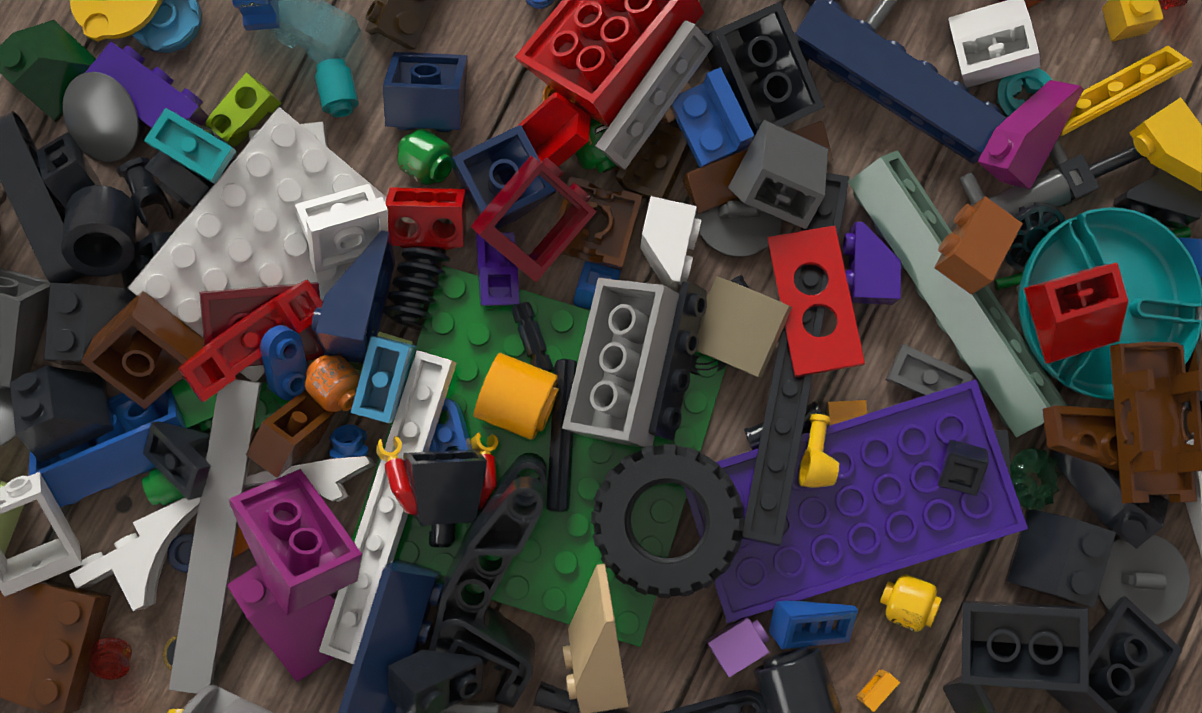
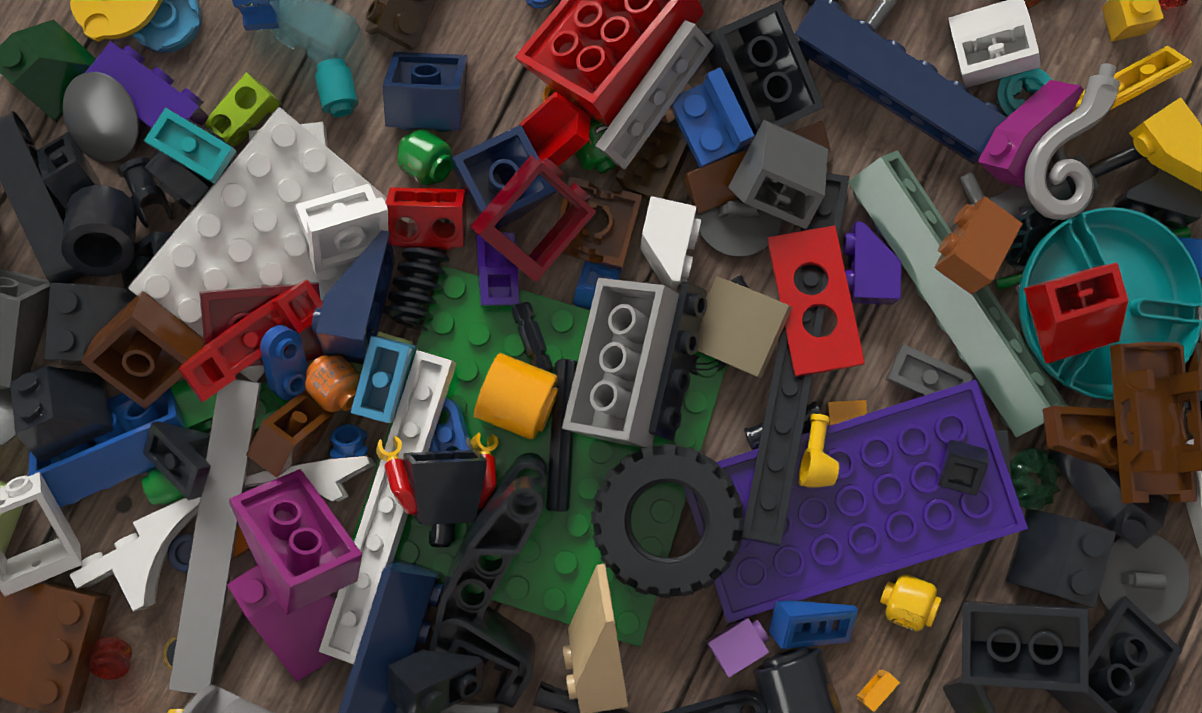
(1095, 105): none -> light grey plant

